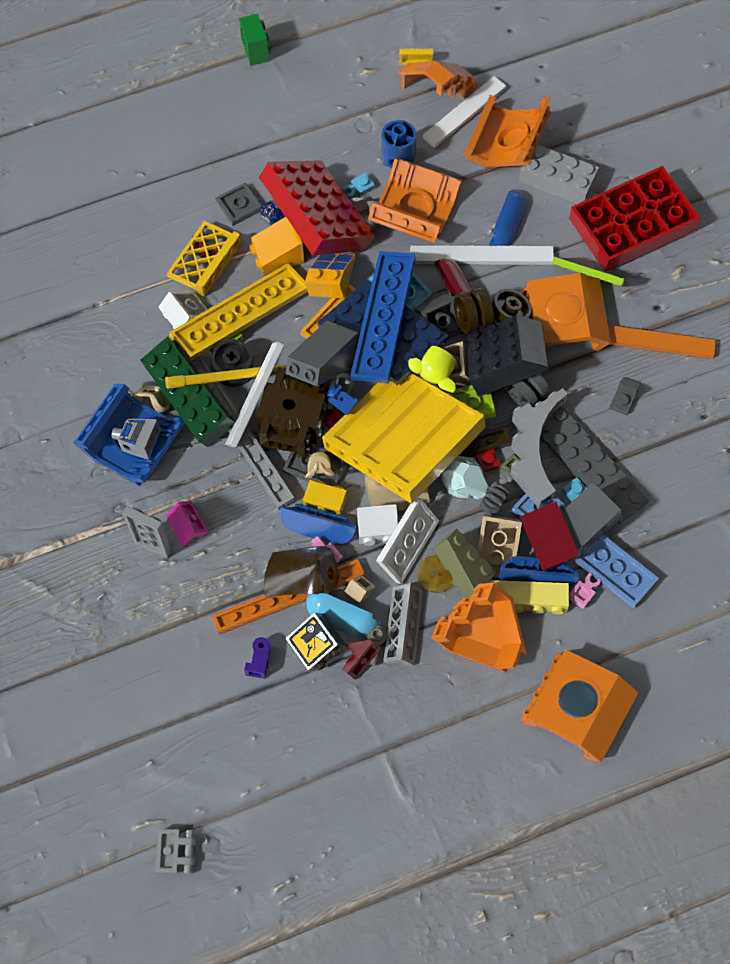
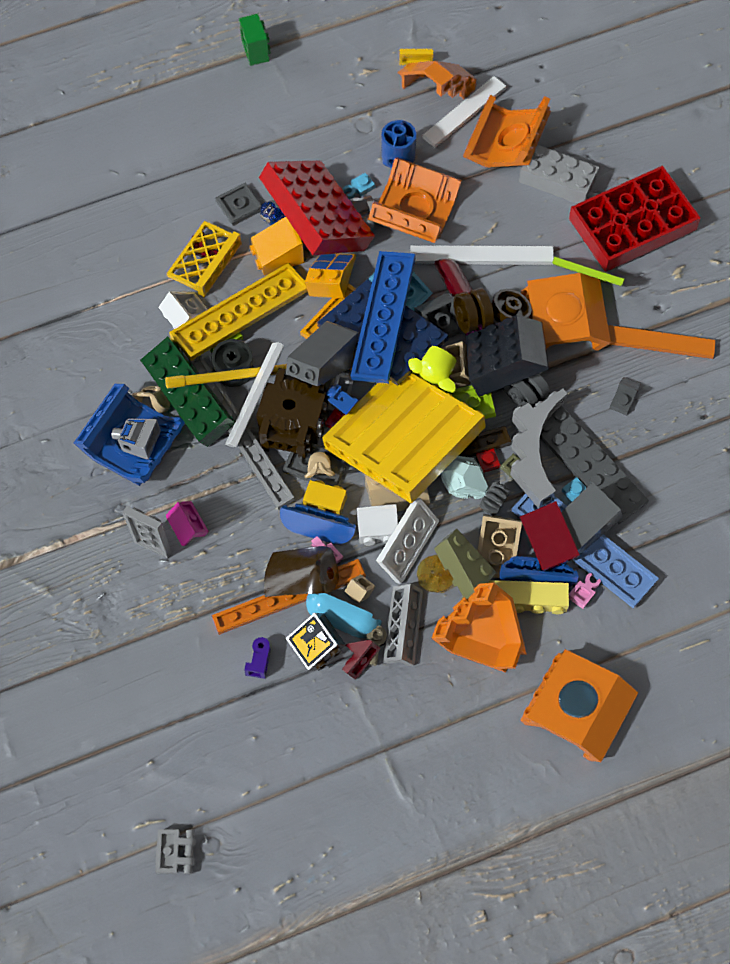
(509, 219): blue brick -> none

